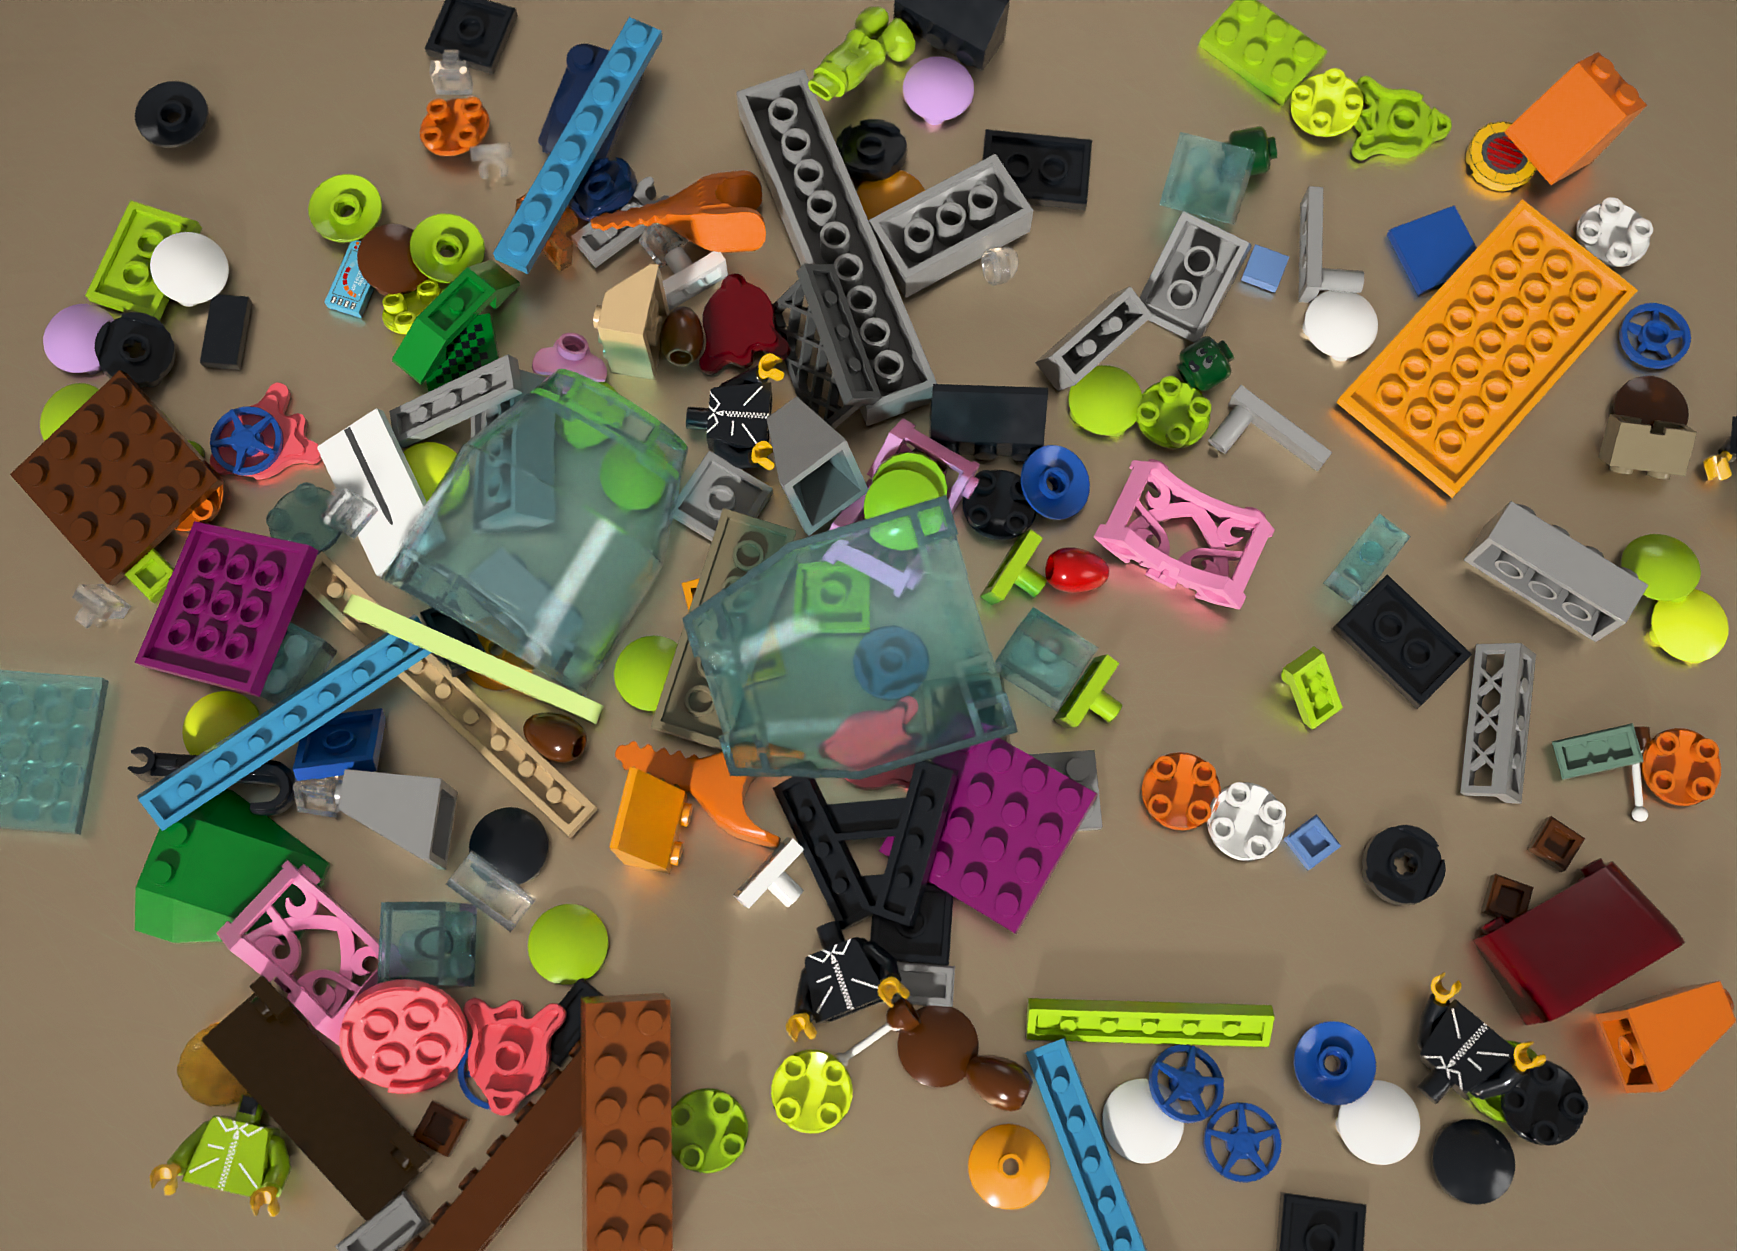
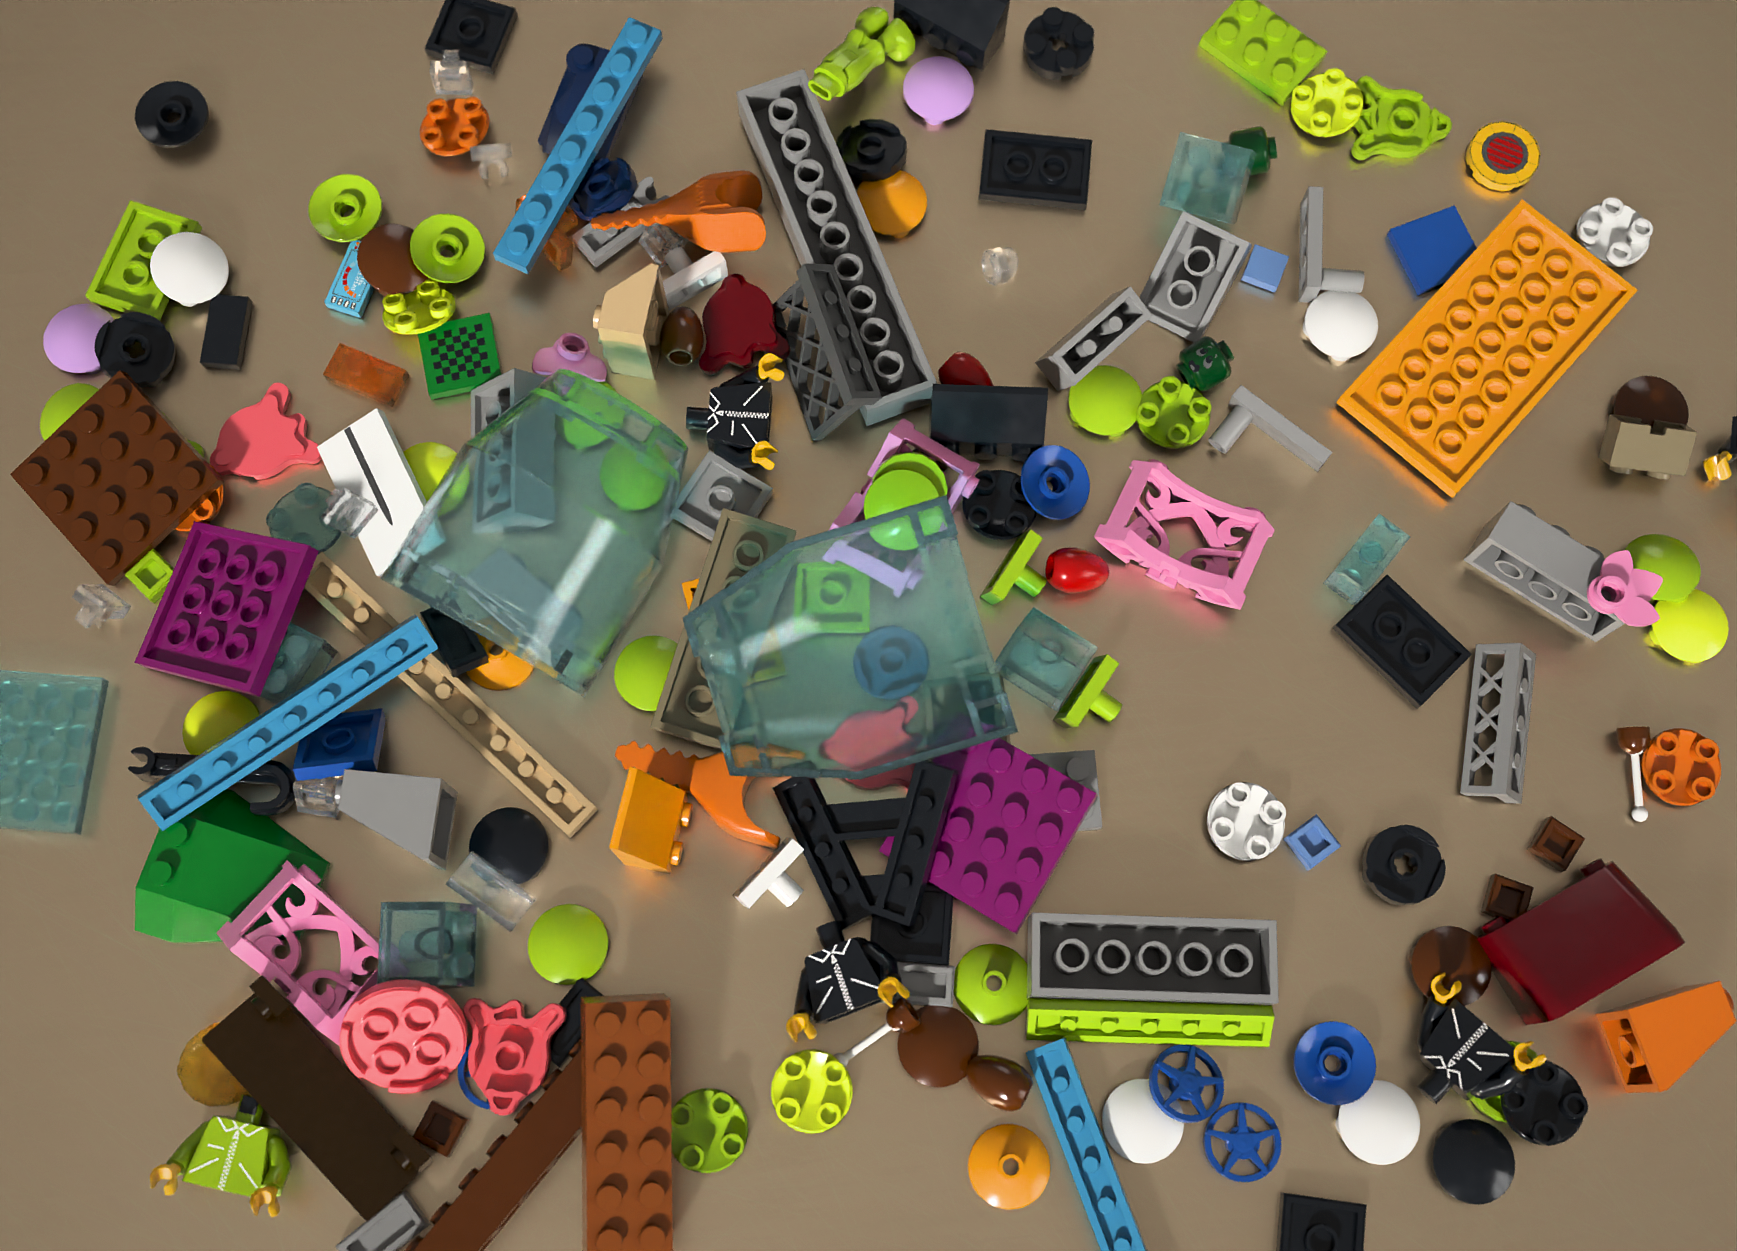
(246, 440): blue wheel -> none
(366, 375): none -> clear orange tile
(449, 315): green slope -> none
(456, 401): light grey plate -> none
(472, 658): yellowish green beam -> none
(555, 736): reddish brown animal -> none
(813, 465): light grey slope -> none
(951, 225): light grey slope -> none
(964, 370): none -> red animal
(977, 999): none -> lime dish
(1058, 26): none -> black plate
(1152, 959): none -> light grey brick
(1180, 790): orange dish -> none
(1312, 687): lime tile -> none
(1457, 954): none -> reddish brown dish
(1576, 118): orange slope -> none
(1597, 751): sand green plate -> none
(1628, 589): none -> bright pink plate
(1654, 336): blue wheel -> none

